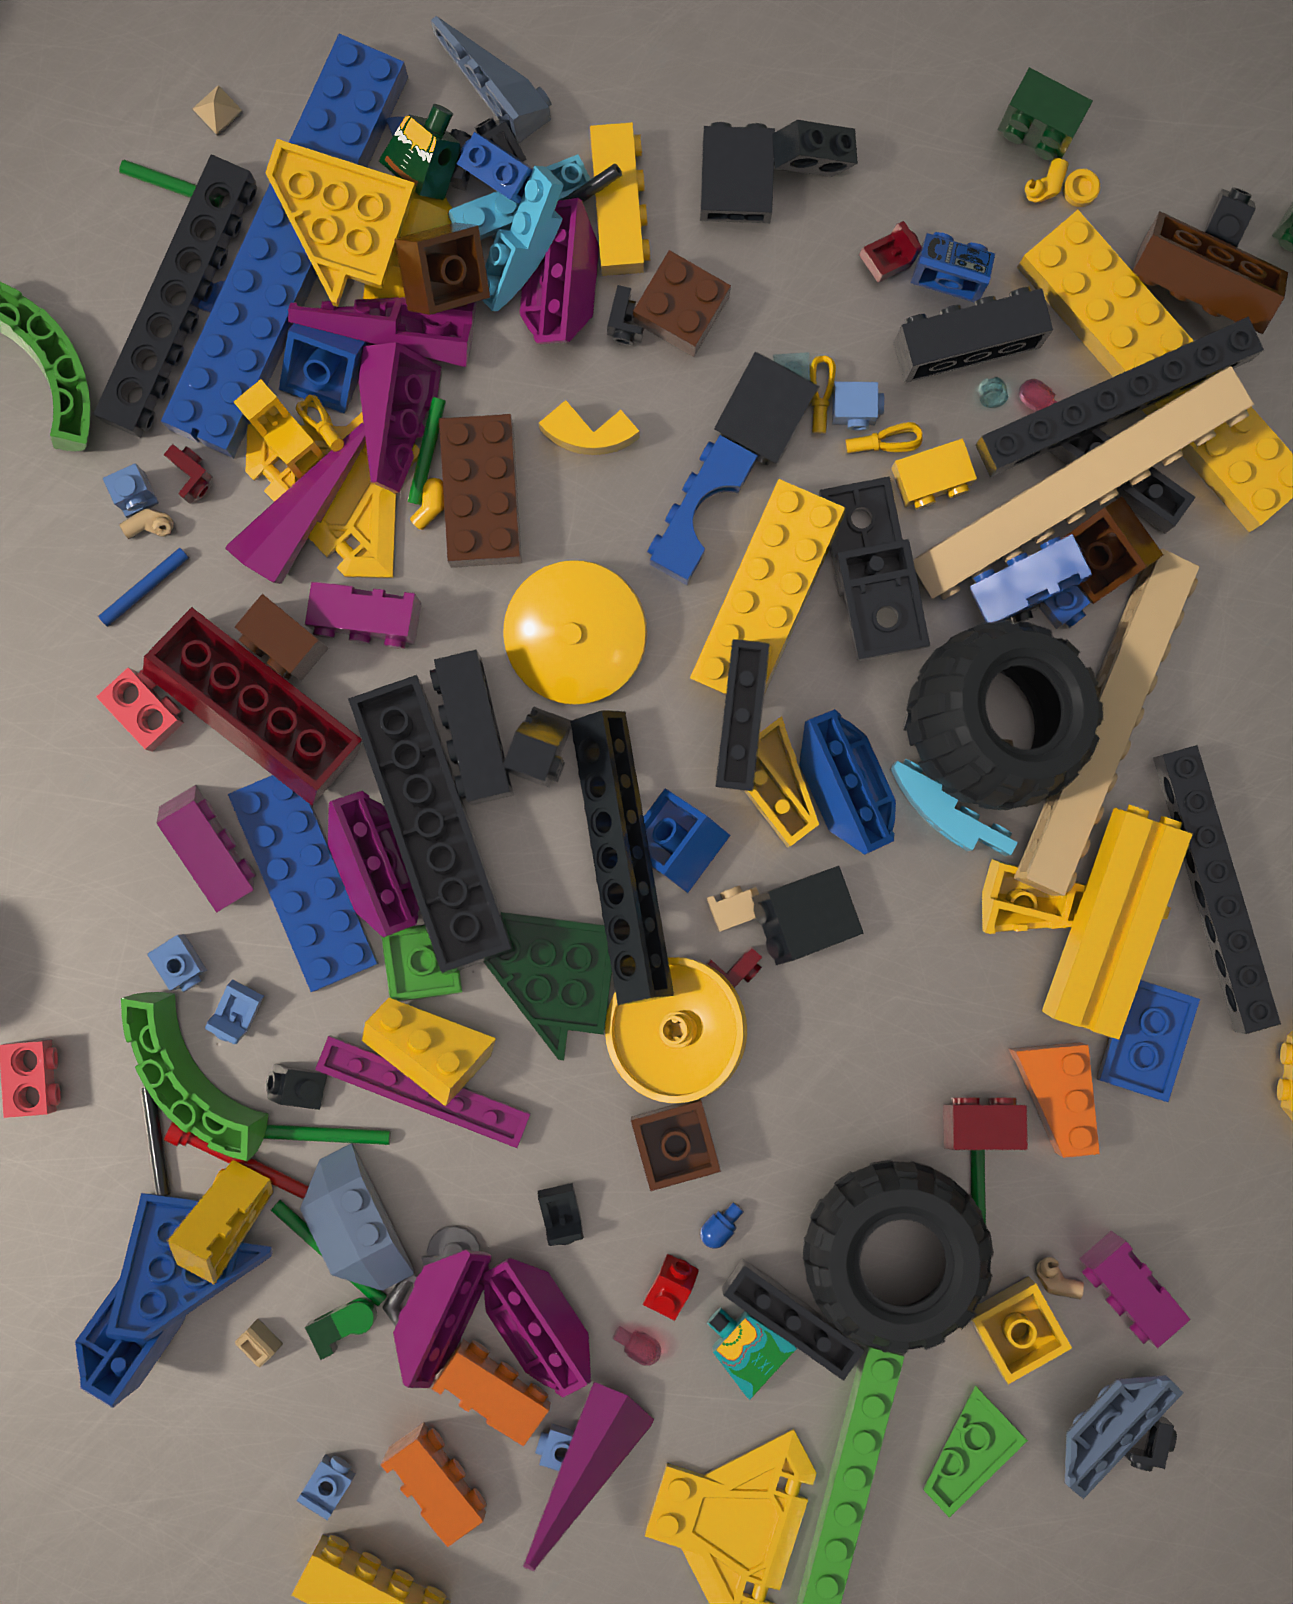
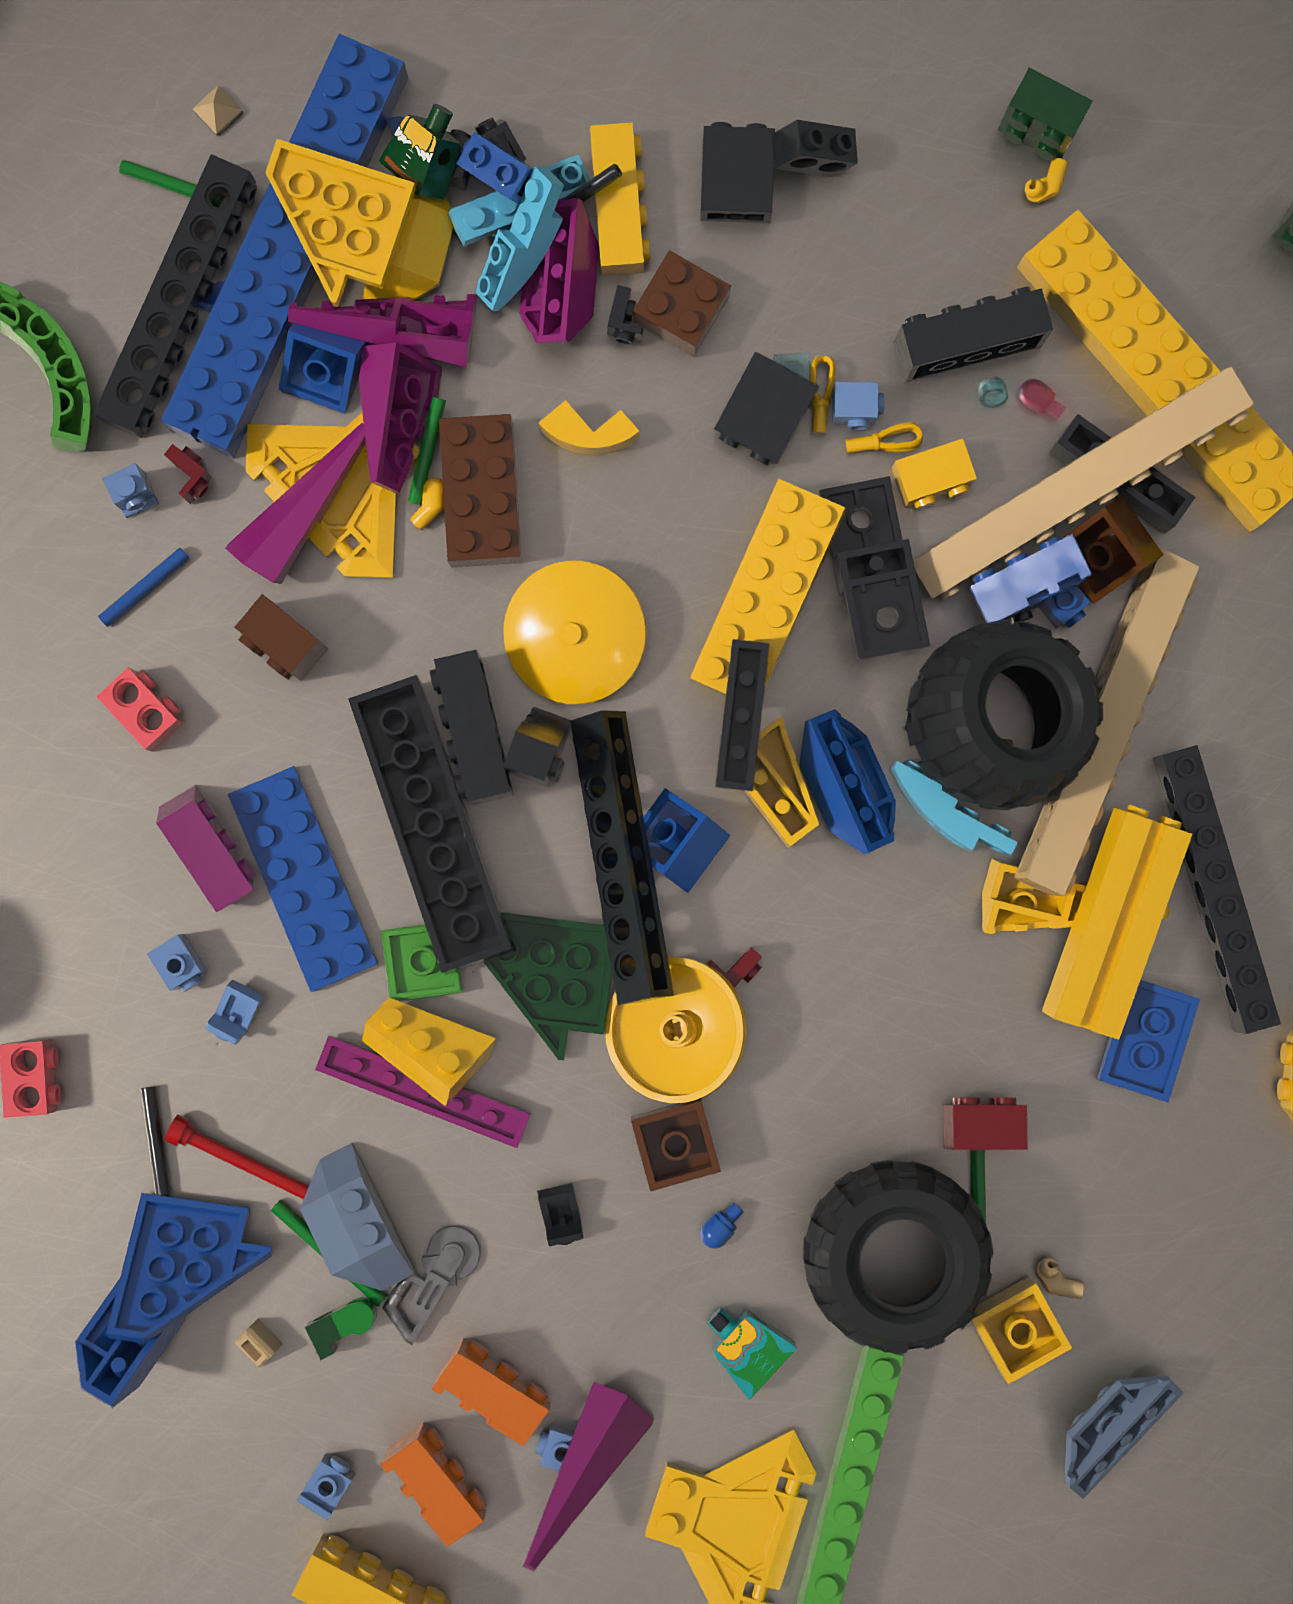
(147, 520): tan arm -> none
(180, 1085): bright green brick -> none
(220, 1221): yellow wedge -> none
(251, 705): dark red brick -> none
(279, 429): yellow brick -> none
(295, 1087): black bracket -> none
(325, 428): yellow piece -> none
(328, 1134): green bar -> none
(363, 614): magenta wedge -> none
(371, 863): magenta wedge -> none
(438, 1315): magenta wedge -> none
(442, 268): reddish brown brick -> none
(499, 85): sand blue wedge -> none
(538, 1325): magenta wedge -> none
(638, 1346): clear pink cylinder -> none
(671, 1287): red bracket -> none
(723, 470): blue arch -> none
(734, 907): tan brick -> none
(792, 1319): black brick -> none
(807, 915): black brick -> none
(891, 253): dark red bracket -> none
(953, 267): blue slope -> none
(973, 1453): bright green wing -> none
(1063, 1095): orange wedge -> none
(1081, 187): yellow tile -> none
(1118, 397): black brick -> none
(1133, 1290): magenta wedge -> none
(1159, 1442): black bracket -> none
(1210, 272): reddish brown brick -> none
(1231, 216): black bracket -> none

